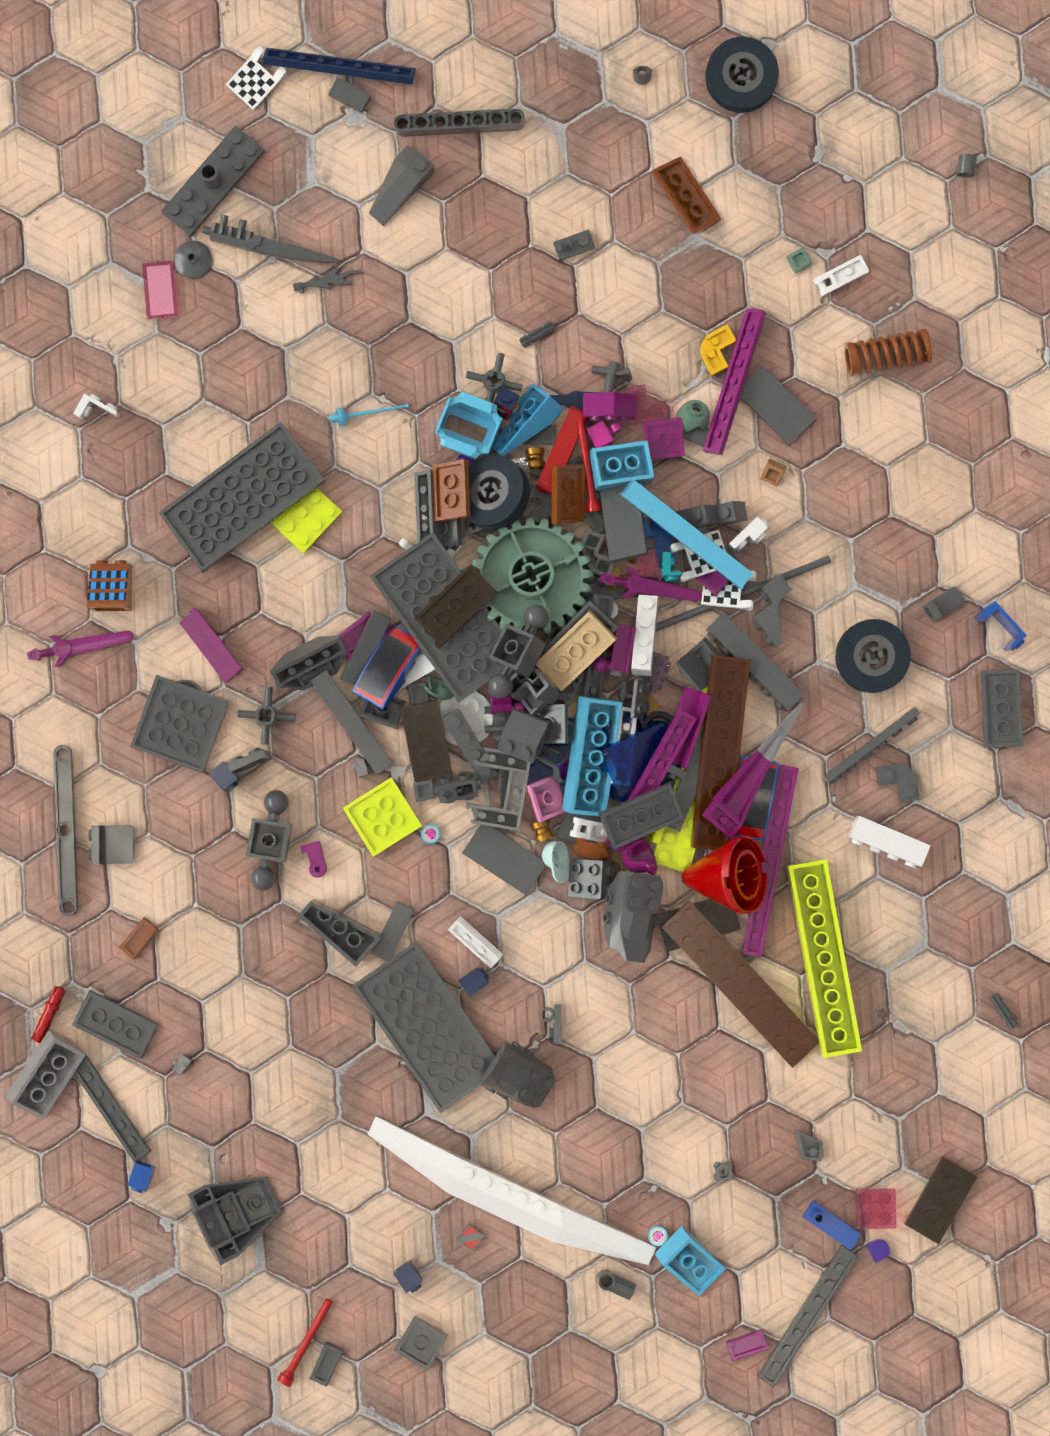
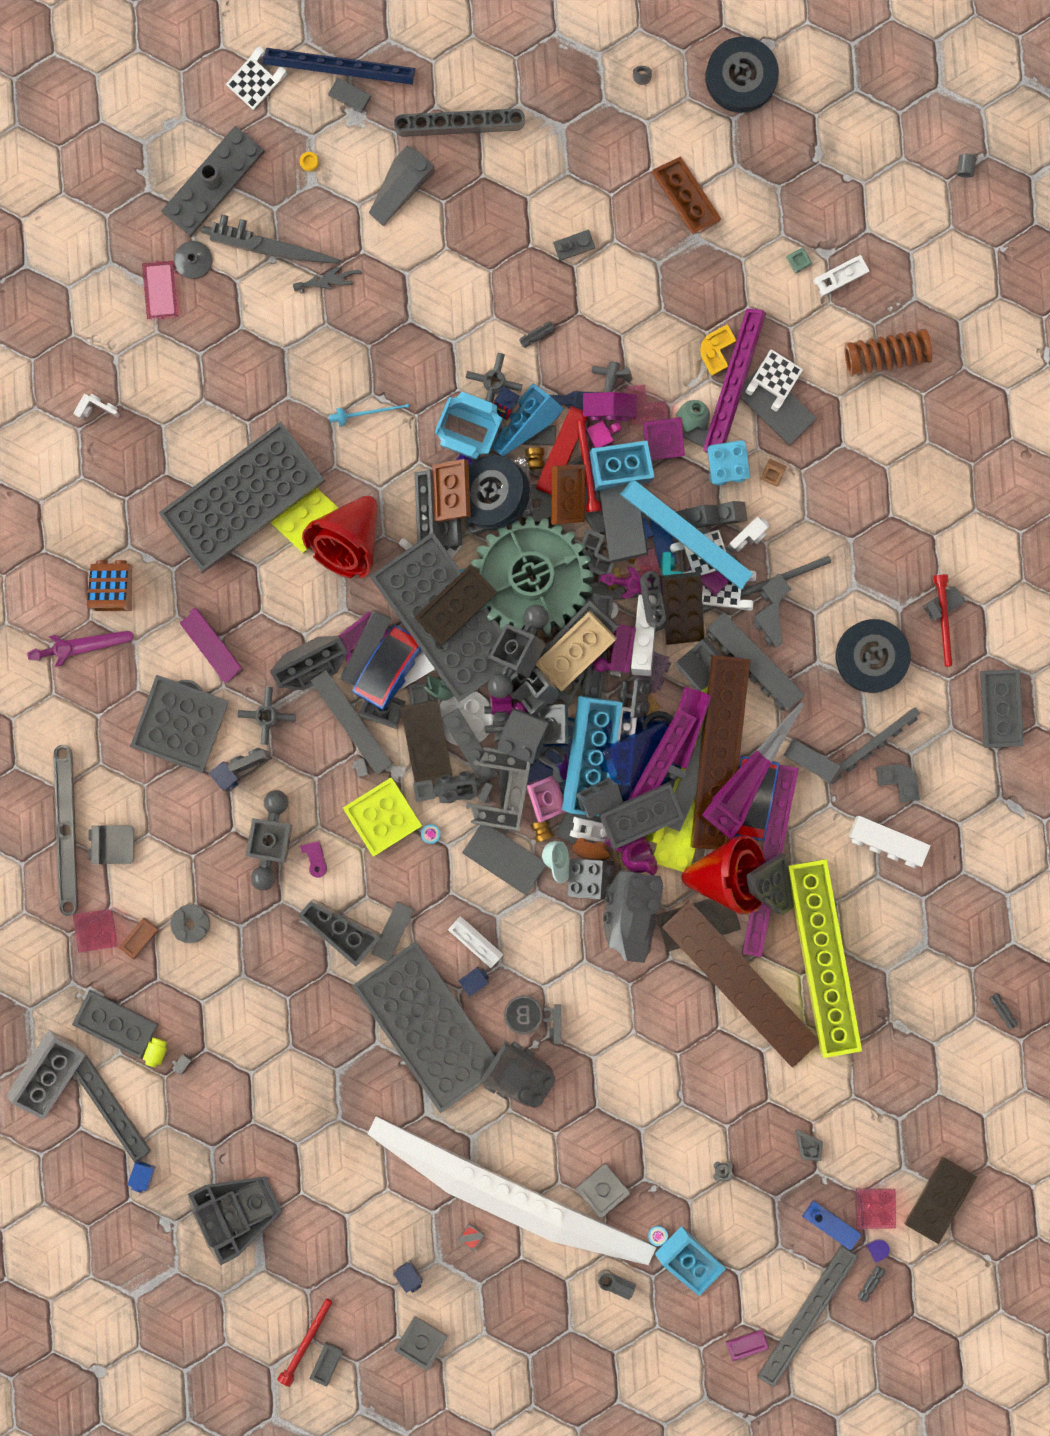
(50, 1010): red pin -> none
(95, 930): none -> clear pink plate
(155, 1052): none -> neon yellow brick
(197, 915): none -> dark grey plate
(309, 161): none -> yellow tile
(345, 538): none -> red cone
(485, 792): none -> dark grey tile
(523, 1014): none -> black tile
(599, 797): none -> dark grey hinge
(602, 1190): none -> plate
(660, 612): none -> dark grey beam
(683, 608): none -> dark brown plate
(728, 462): none -> medium azure bracket
(772, 884): none -> dark grey plate
(775, 376): none -> white flag
(812, 761): none -> dark grey tile
(871, 1284): none -> dark grey axle
(941, 582): none -> red piece
(1006, 621): blue panel -> none

